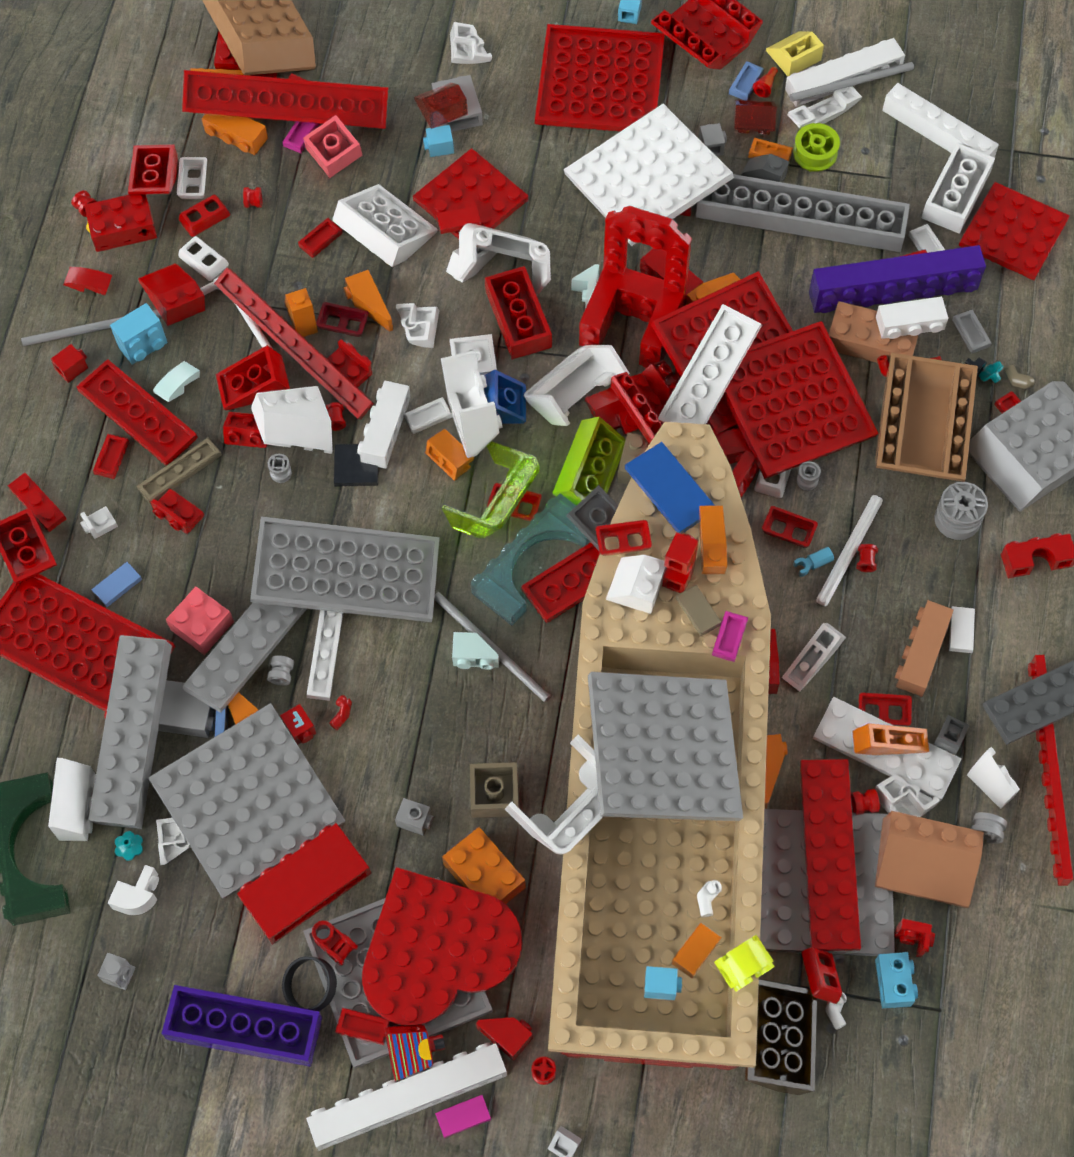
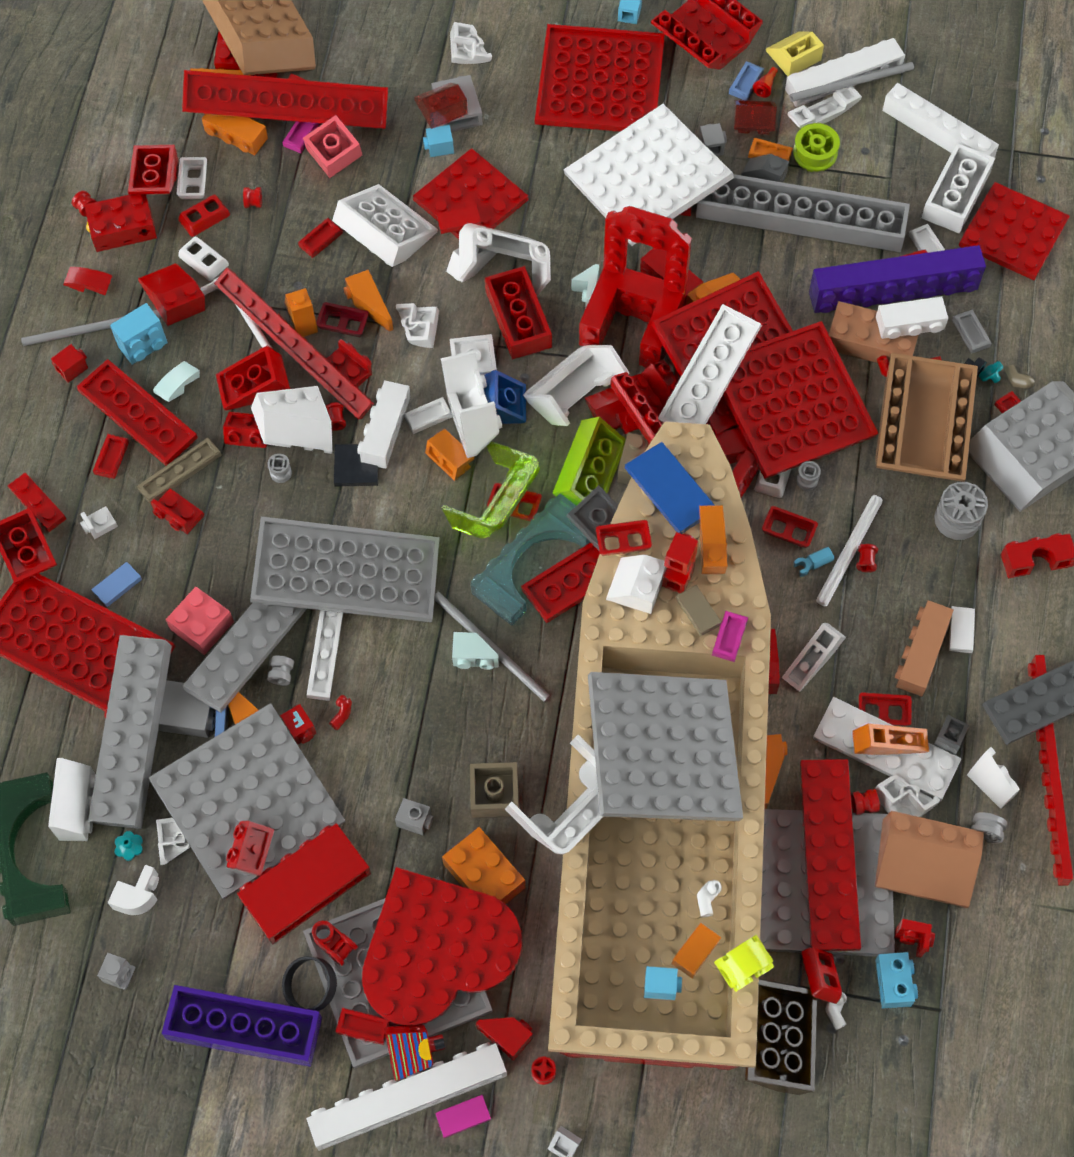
(249, 847): none -> red bracket

